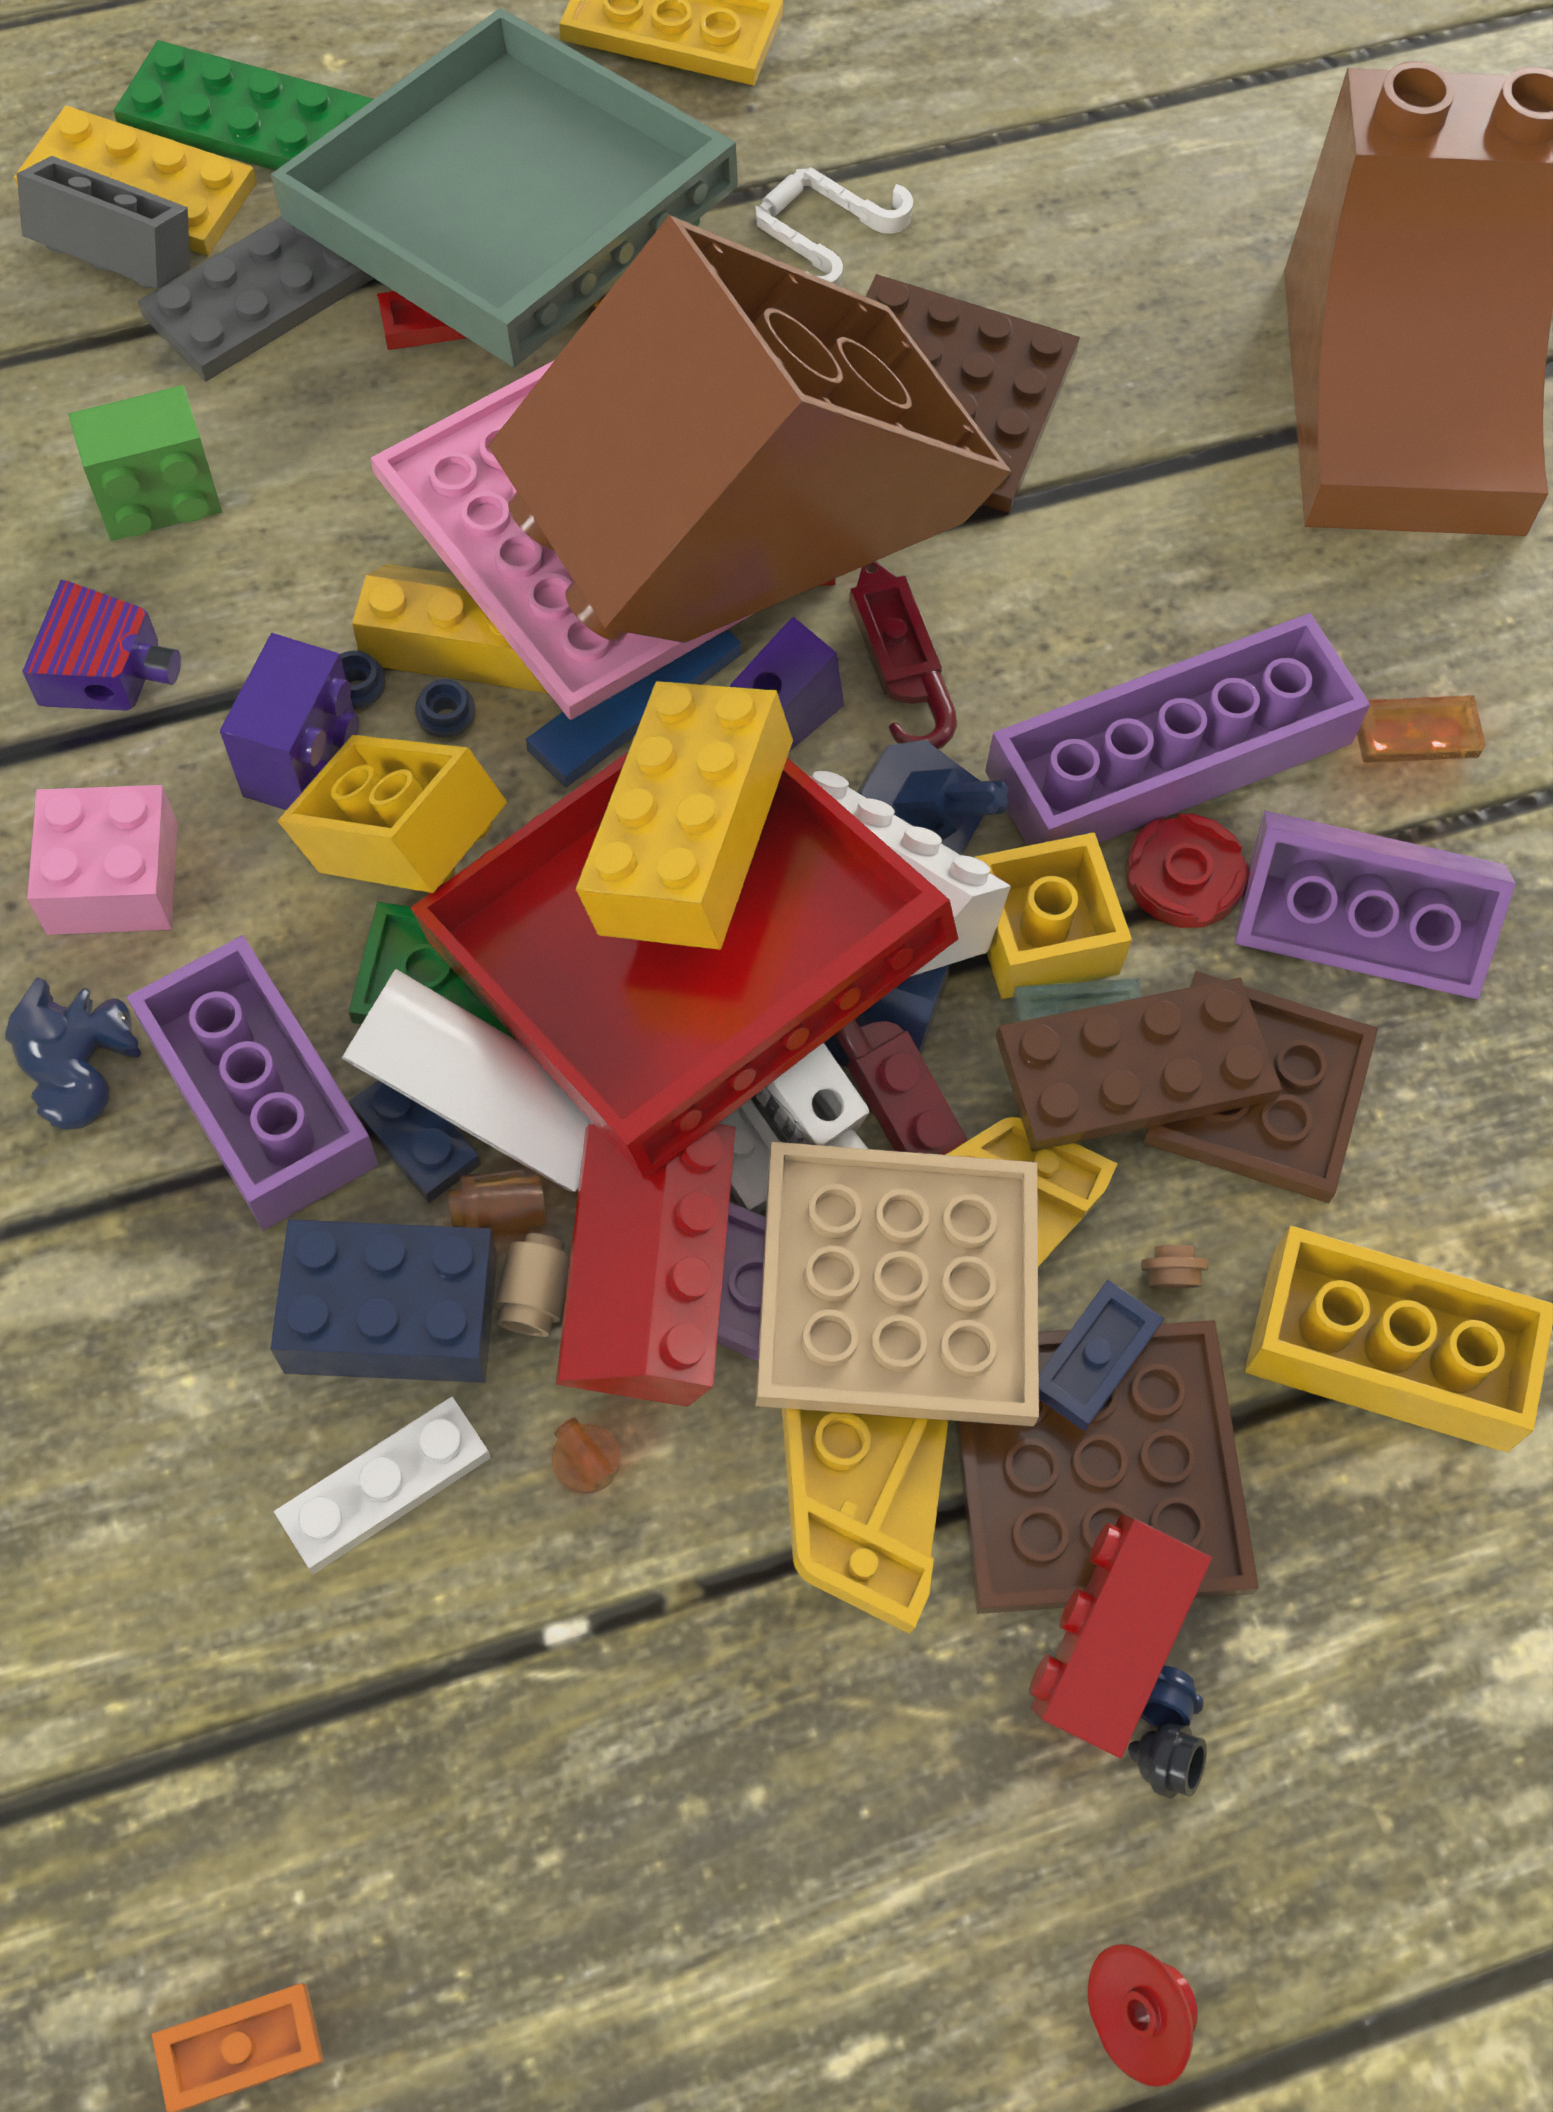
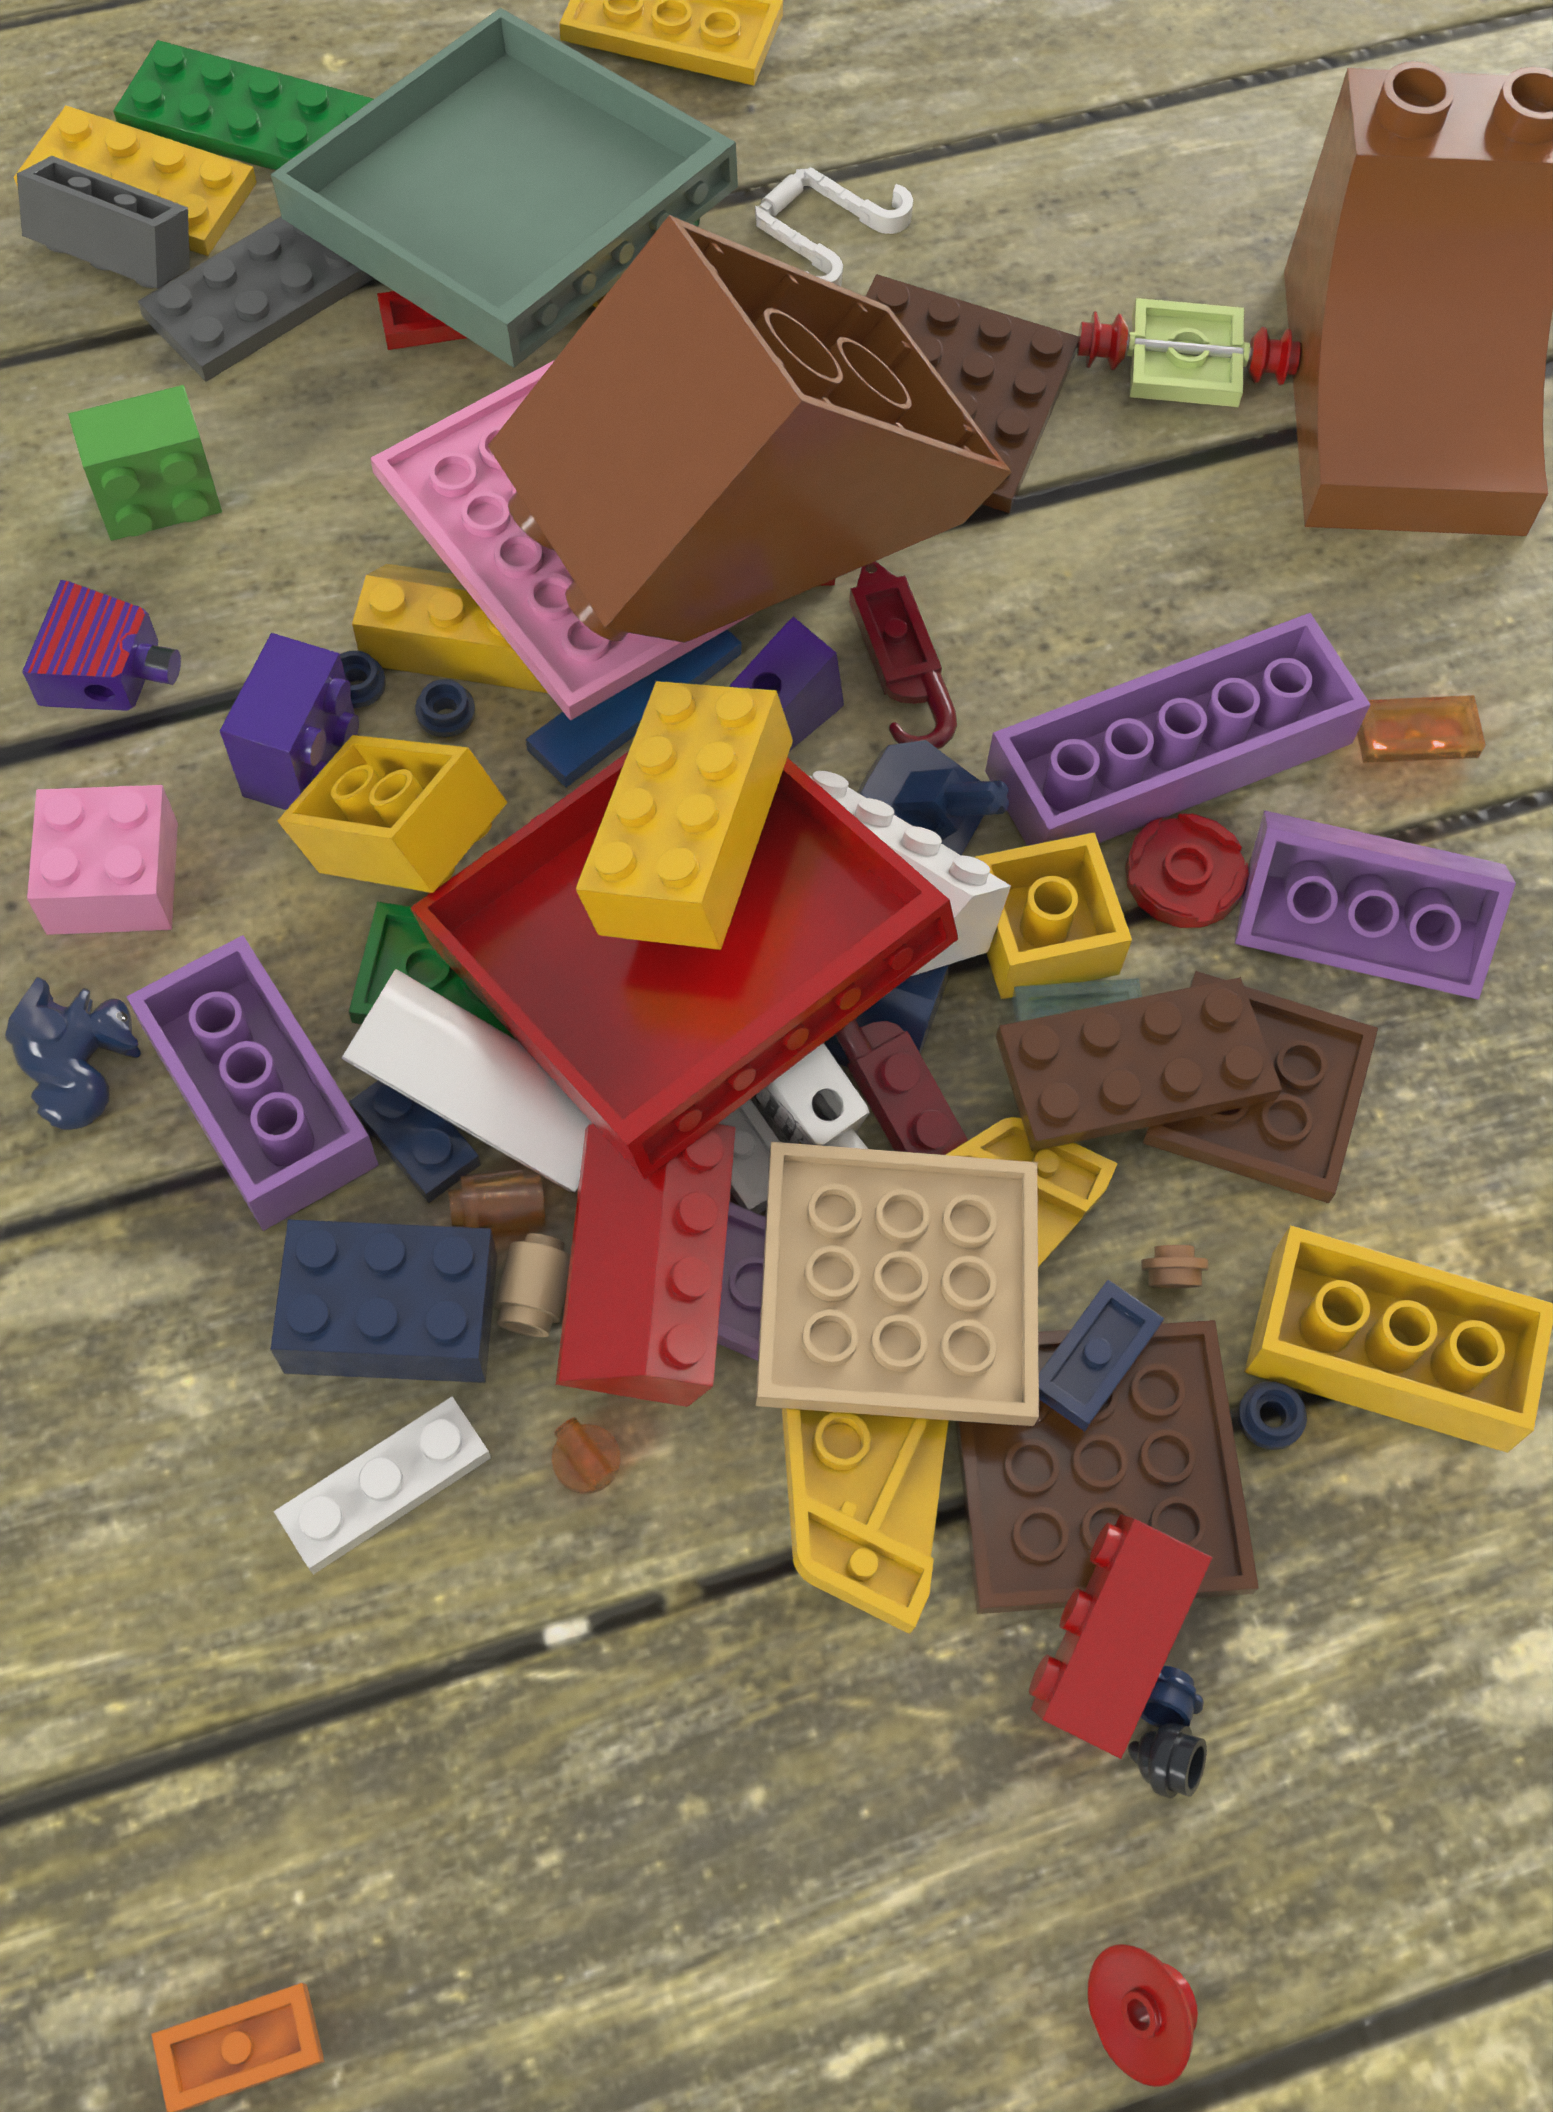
(1188, 351): none -> yellowish green plate
(1284, 1402): none -> dark blue plate

